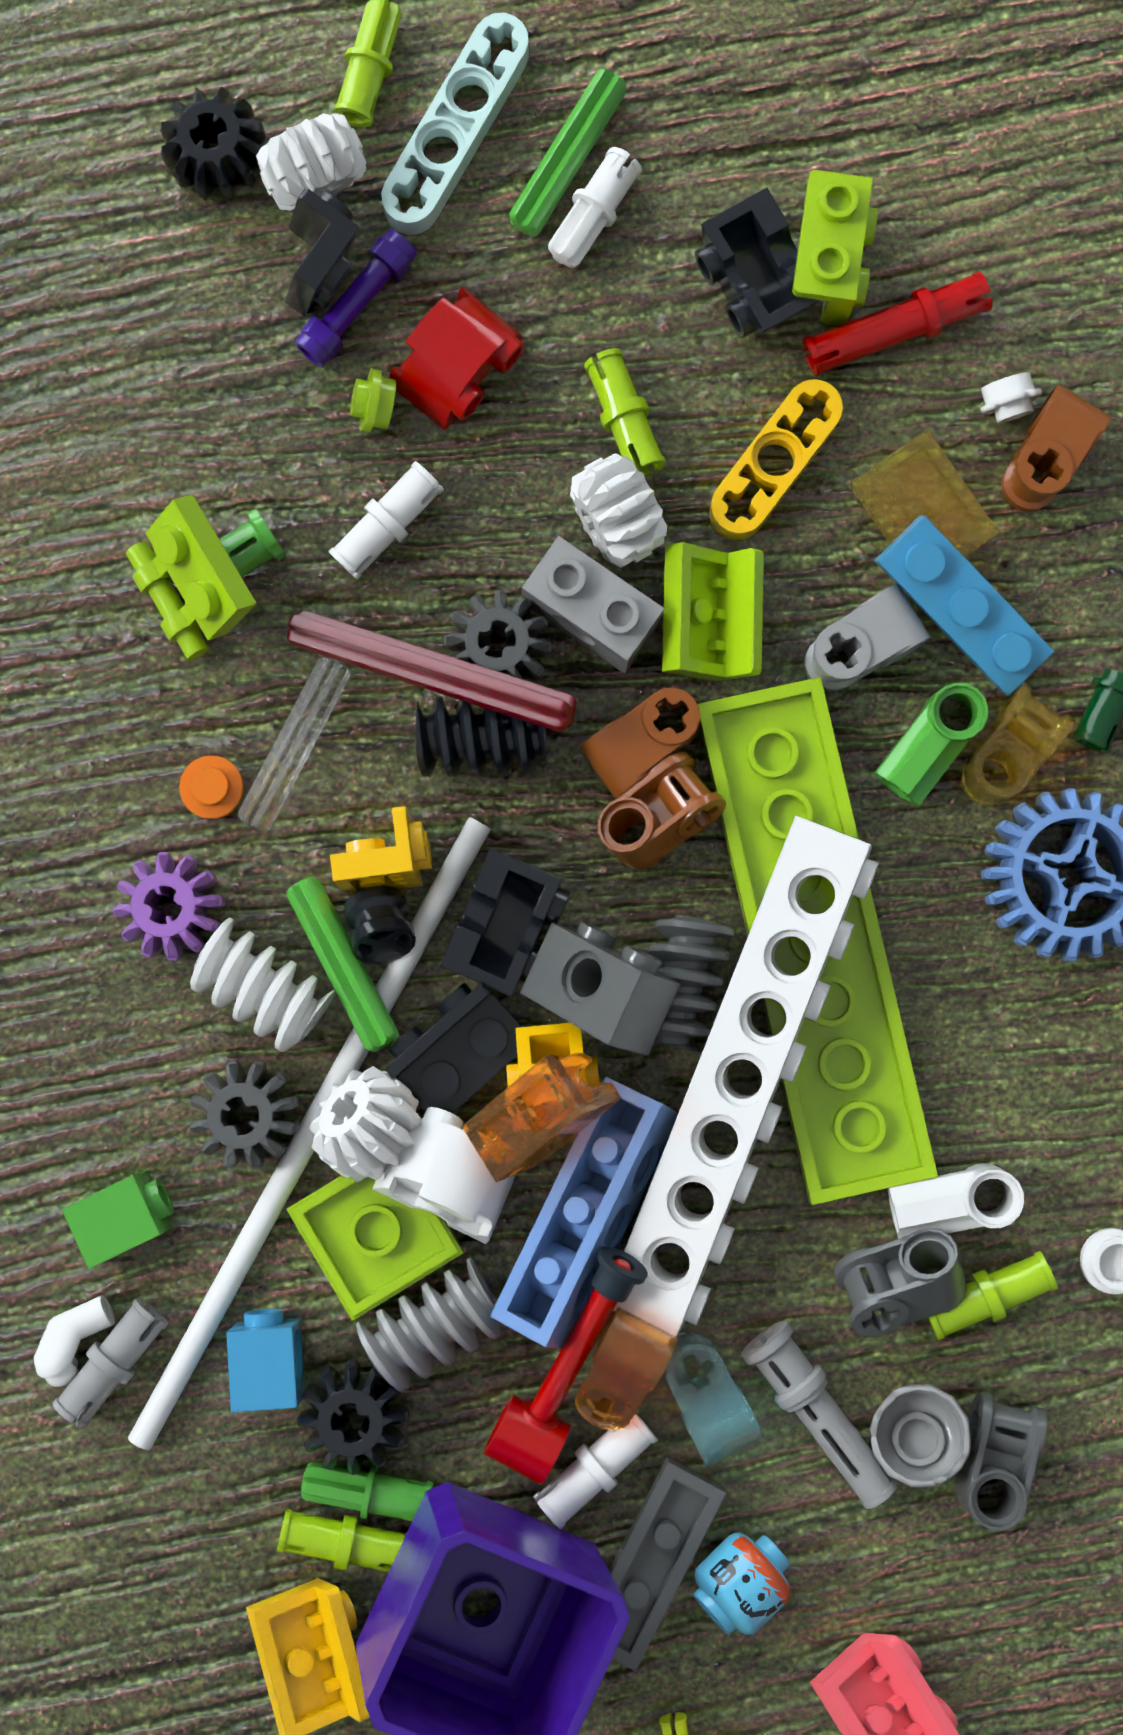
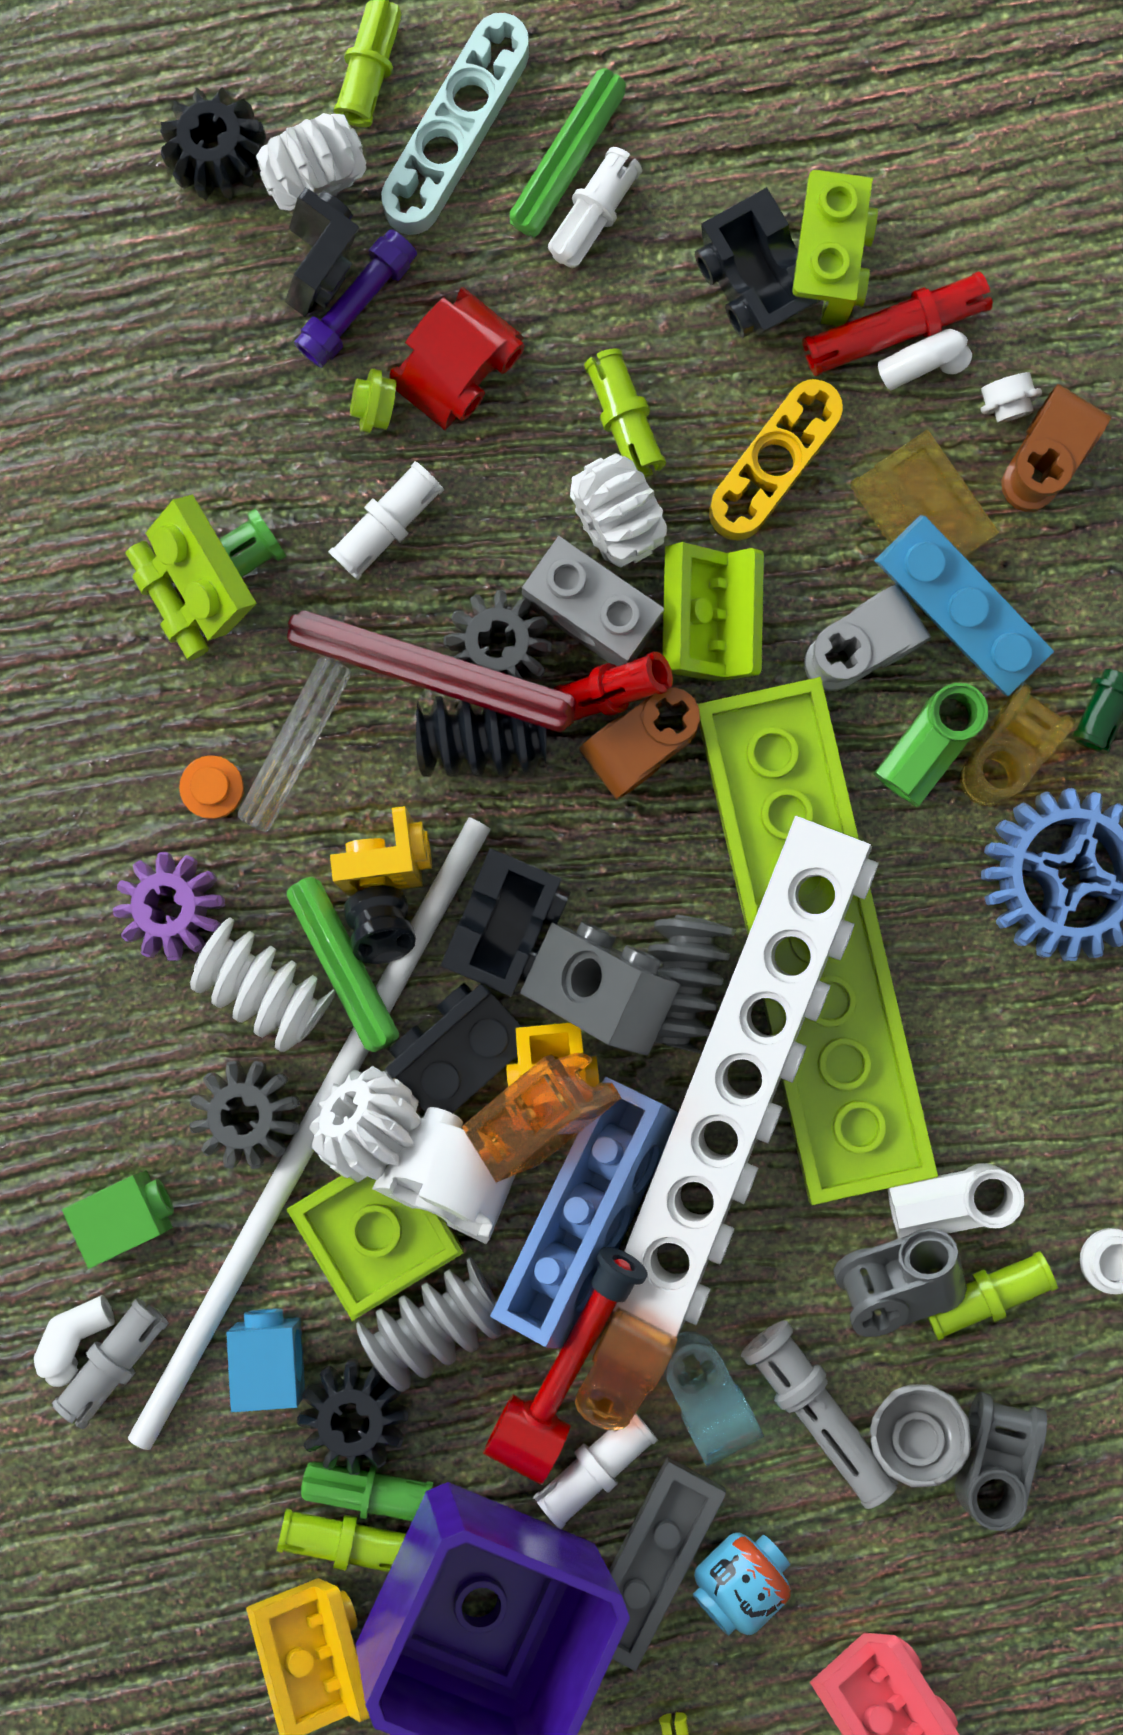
(614, 687): none -> red pin
(662, 809): dark orange piece -> none
(942, 350): none -> white arm

